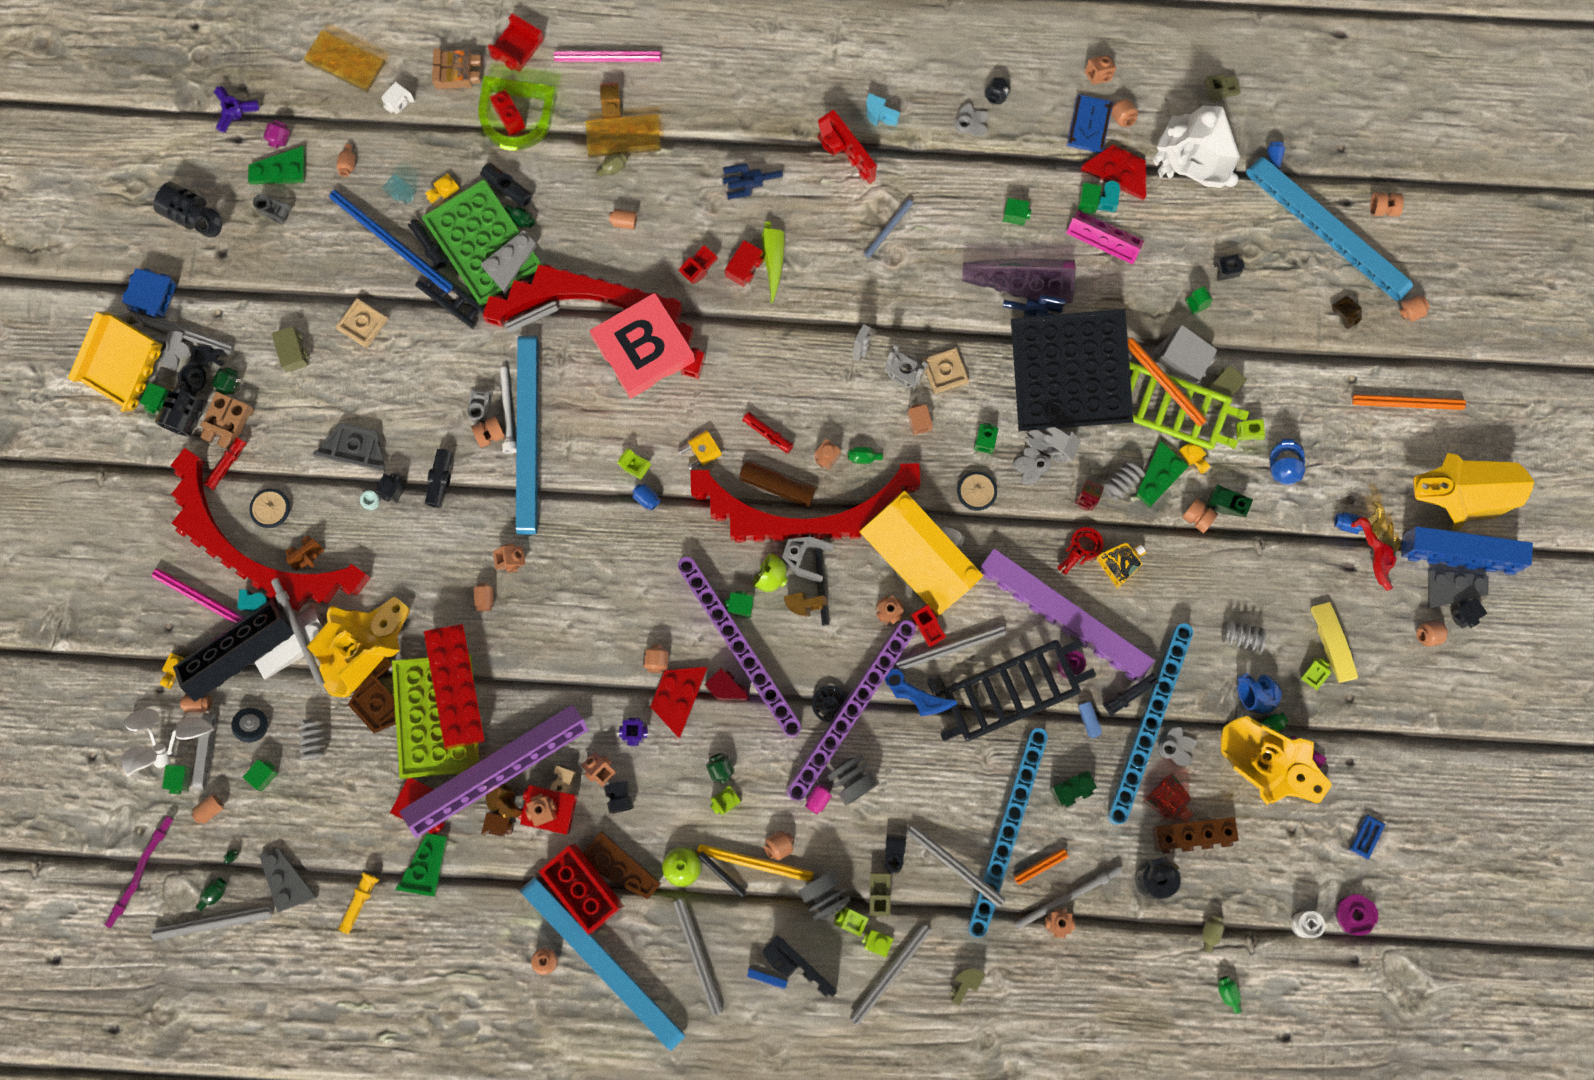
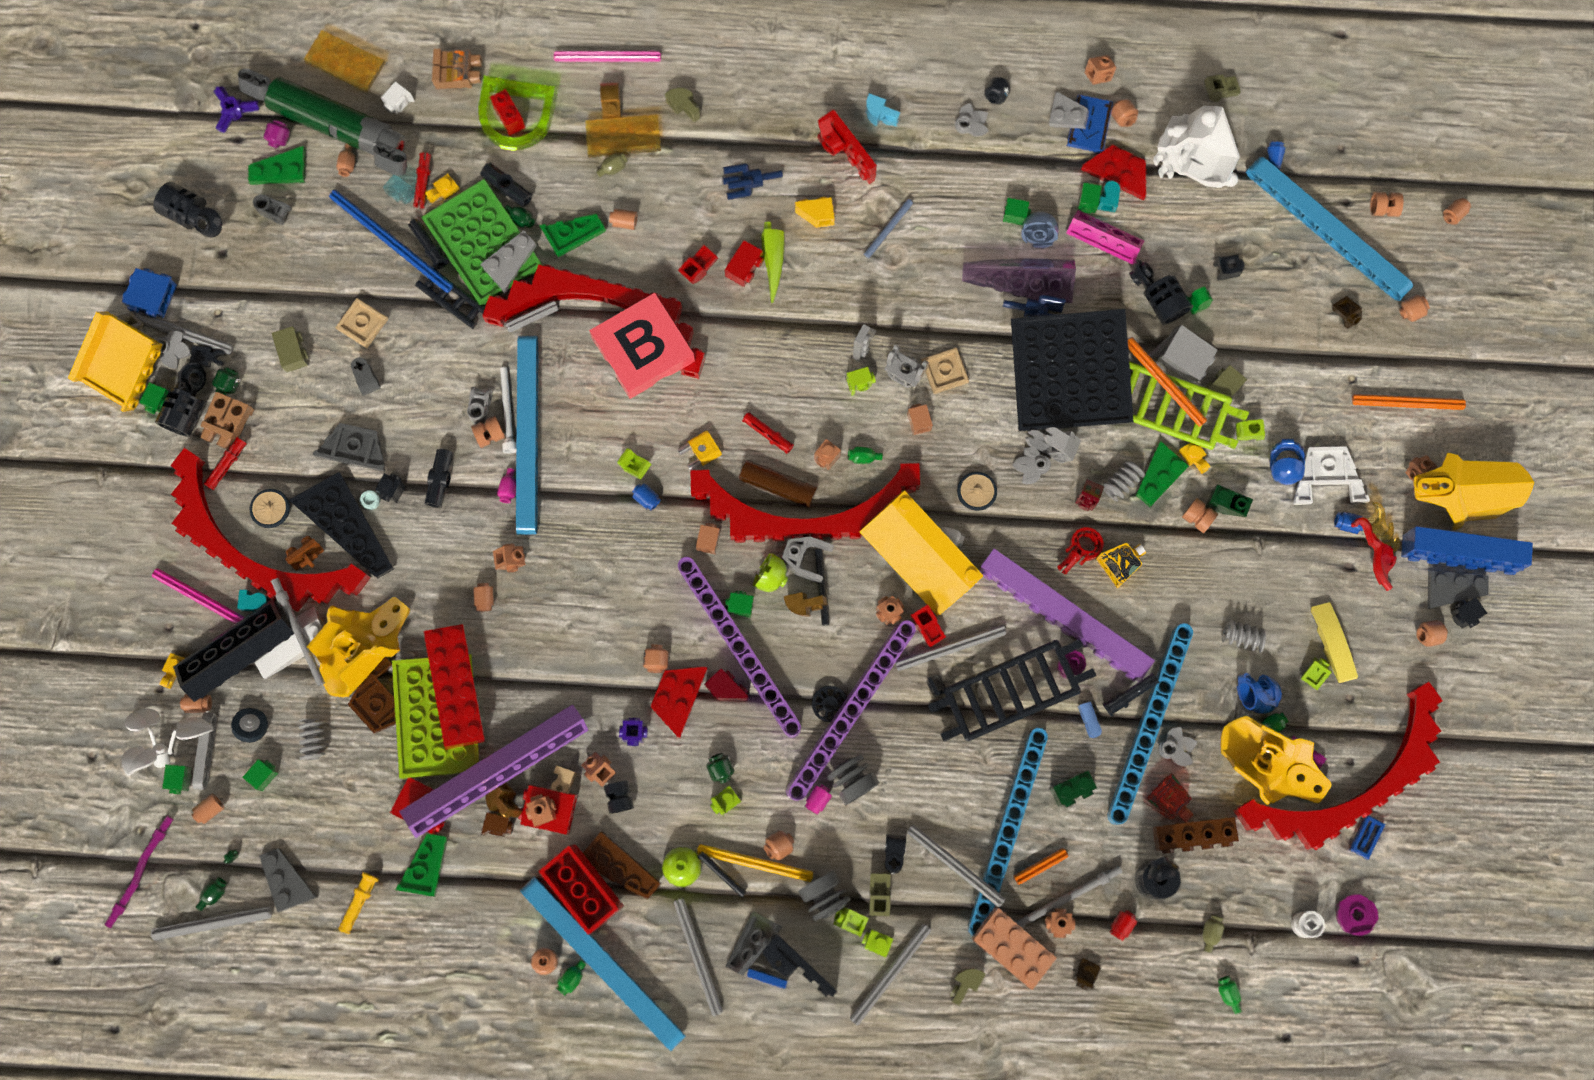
(329, 118): none -> piece
(340, 517): none -> black wing
(366, 378): none -> dark grey piece
(422, 179): none -> red pin
(507, 487): none -> dark pink plant
(516, 43): red panel -> none
(570, 978): none -> green plant
(572, 234): none -> green wing
(682, 100): none -> olive brick
(708, 538): none -> nougat brick
(754, 938): none -> dark grey wing
(817, 211): none -> yellow slope
(860, 380): none -> lime brick
(926, 703): blue piece -> none
(986, 438): green brick -> none
(1013, 948): none -> nougat plate
(1040, 229): none -> sand blue cylinder
(1067, 113): none -> light grey wing
(1086, 974): none -> dark brown bracket
(1123, 925): none -> red brick
(1164, 295): none -> black cylinder
(1329, 467): none -> white wing
(1409, 763): none -> red arch
(1420, 466): none -> nougat brick
(1456, 211): none -> nougat brick

